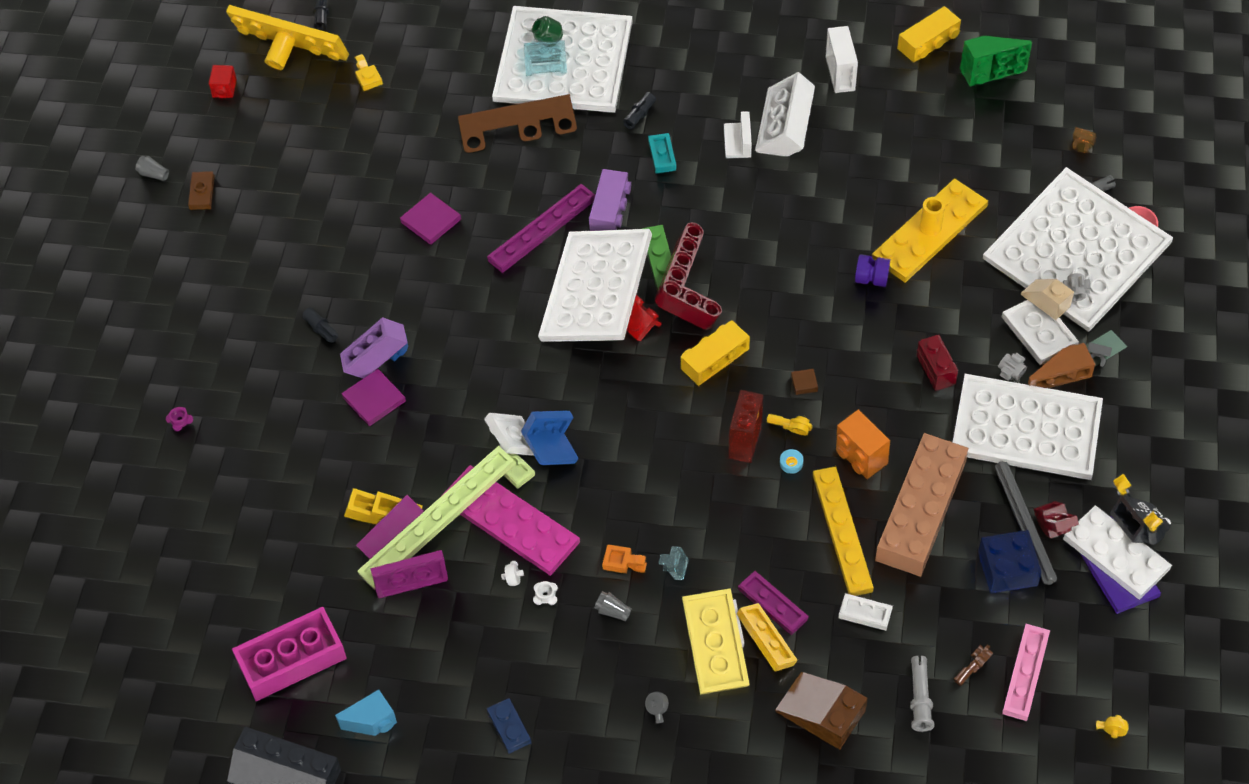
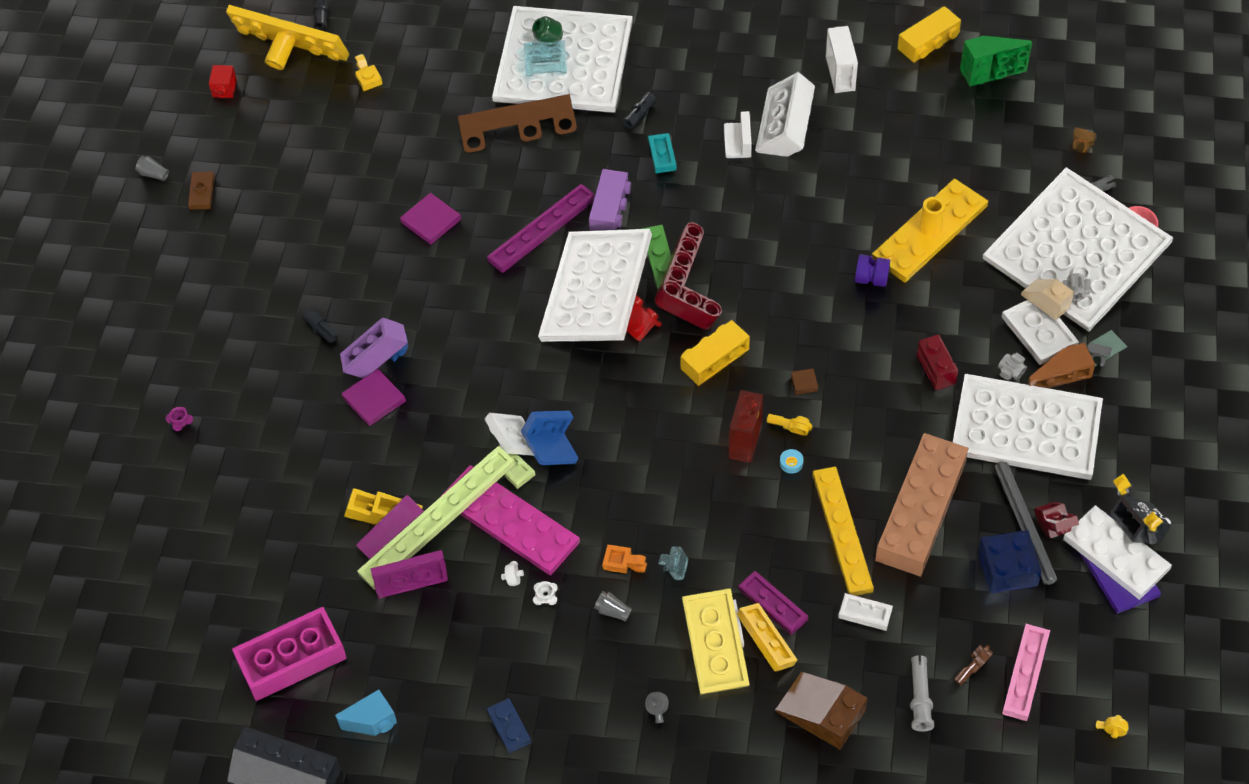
(862, 444): orange brick -> none

